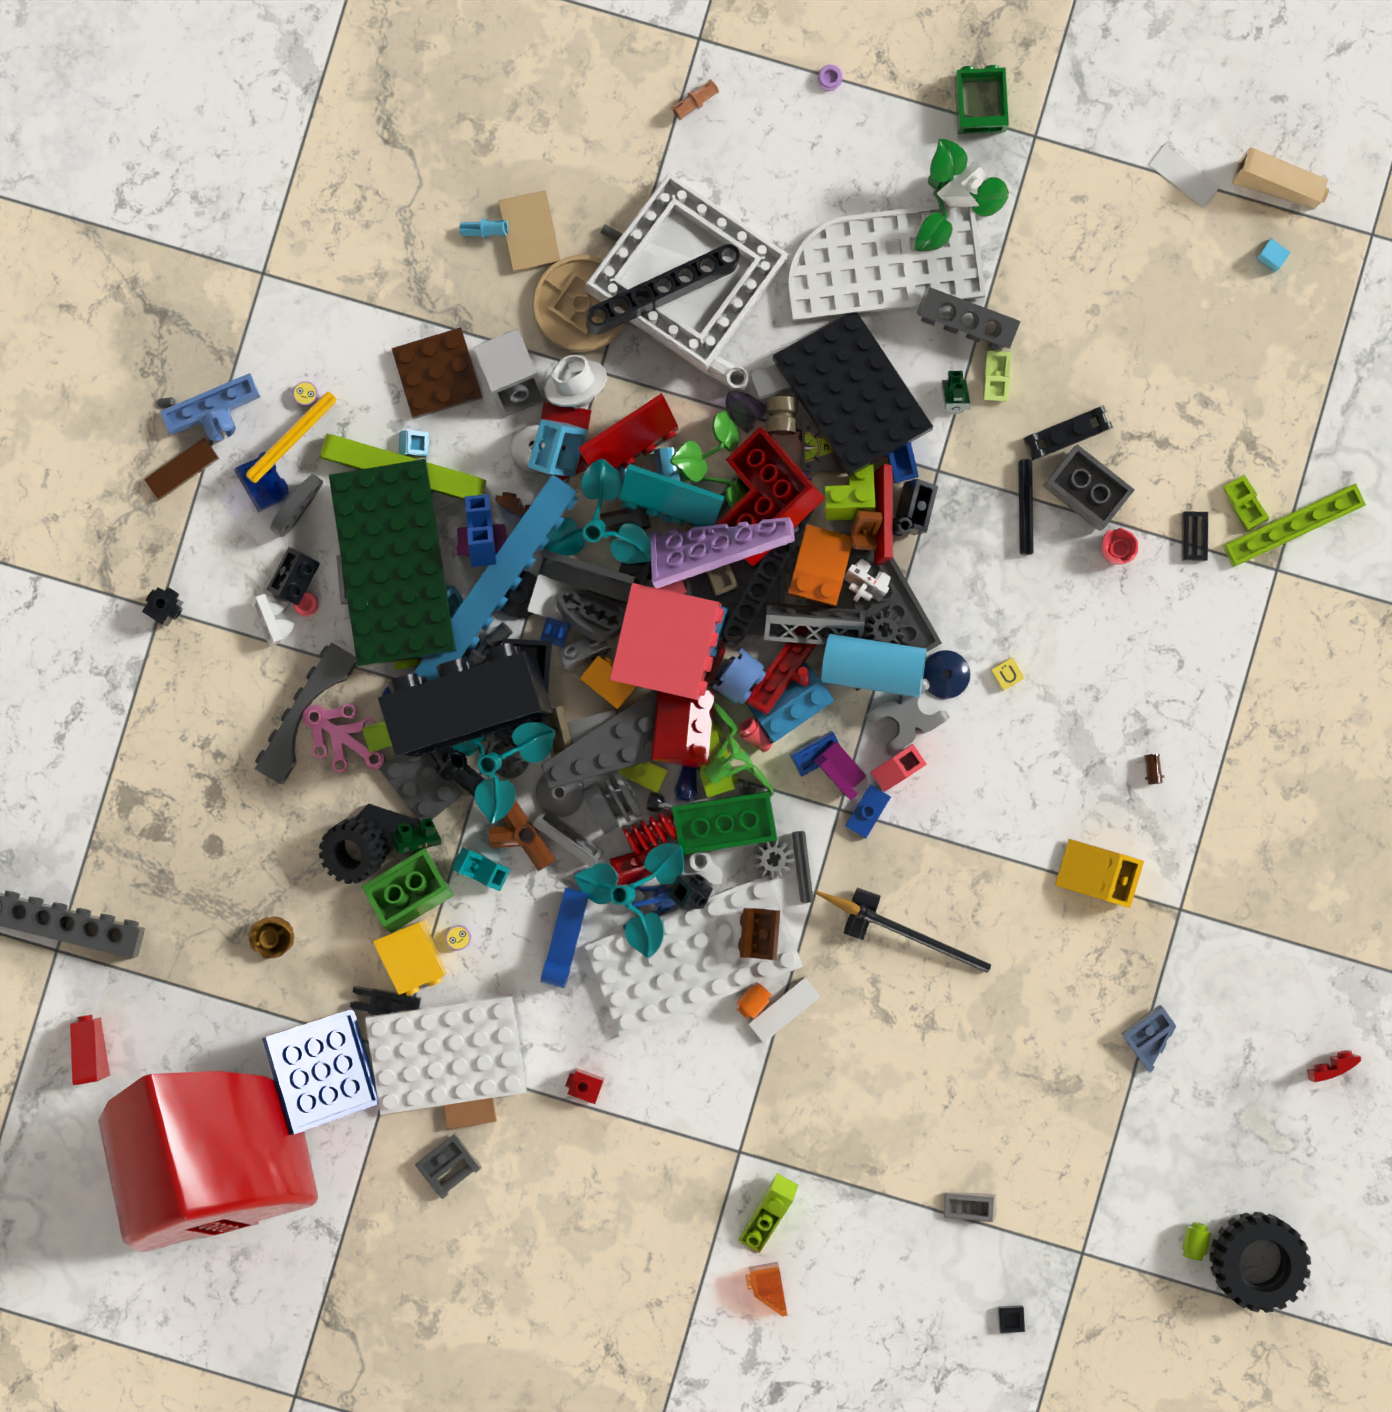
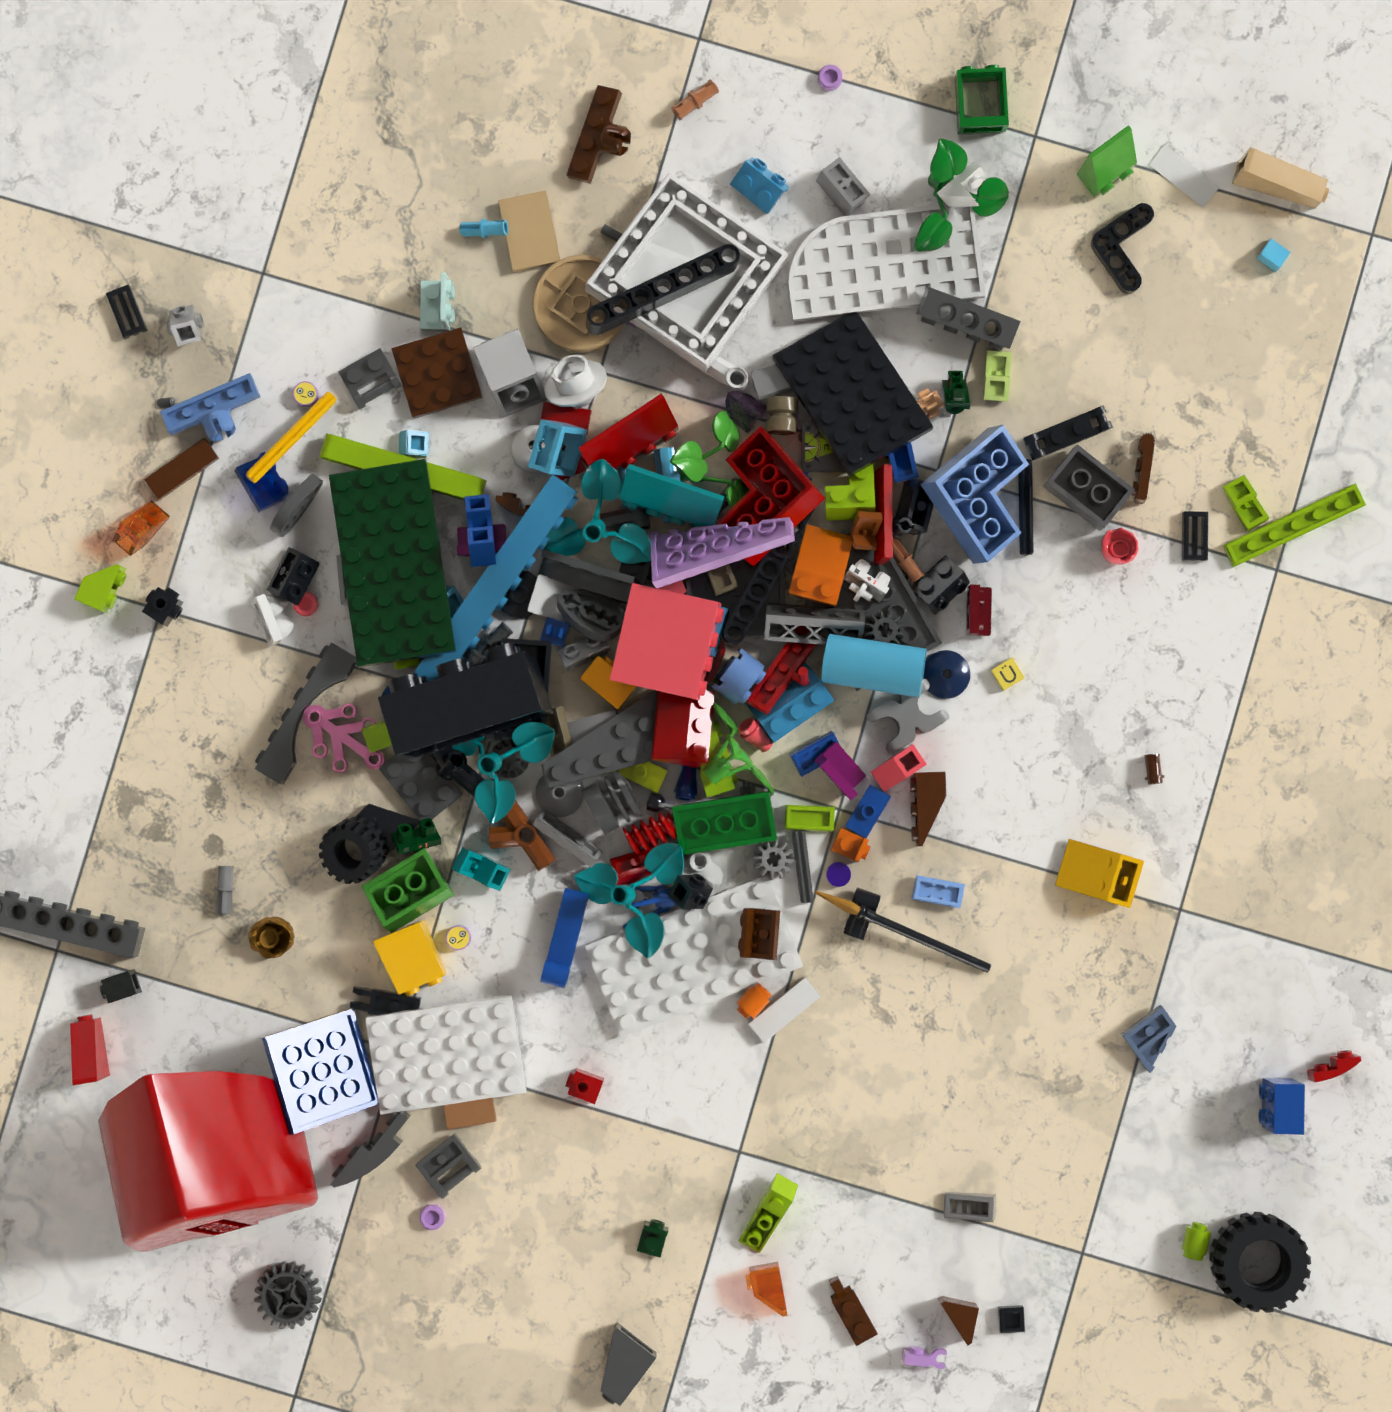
(100, 588): none -> lime slope
(120, 986): none -> pearl dark grey brick
(134, 330): none -> black tile
(140, 528): none -> clear orange slope
(185, 324): none -> light grey brick
(224, 890): none -> light grey axle
(296, 1299): none -> dark grey gear
(364, 373): none -> dark grey plate
(367, 1158): none -> dark grey slope
(432, 1217): none -> lavender tile
(436, 305): none -> light aqua bracket
(598, 135): none -> reddish brown plate
(625, 1365): none -> dark grey slope
(653, 1238): none -> dark green bracket
(759, 184): none -> dark azure bracket
(809, 818): none -> lime tile
(838, 874): none -> dark purple tile
(842, 187): none -> light grey hinge
(850, 845): none -> orange bracket
(852, 1312): none -> reddish brown hinge
(905, 561): none -> nougat axle
(917, 1356): none -> lavender plate
(929, 796): none -> reddish brown slope
(930, 402): none -> light nougat gear
(938, 891): none -> light blue plate
(941, 584): none -> black bracket
(962, 1314): none -> reddish brown slope
(967, 491): none -> medium blue brick
(978, 610): none -> dark red bracket
(1109, 163): none -> bright green slope
(1114, 239): none -> black beam
(1143, 466): none -> reddish brown hinge
(1282, 1105): none -> blue brick

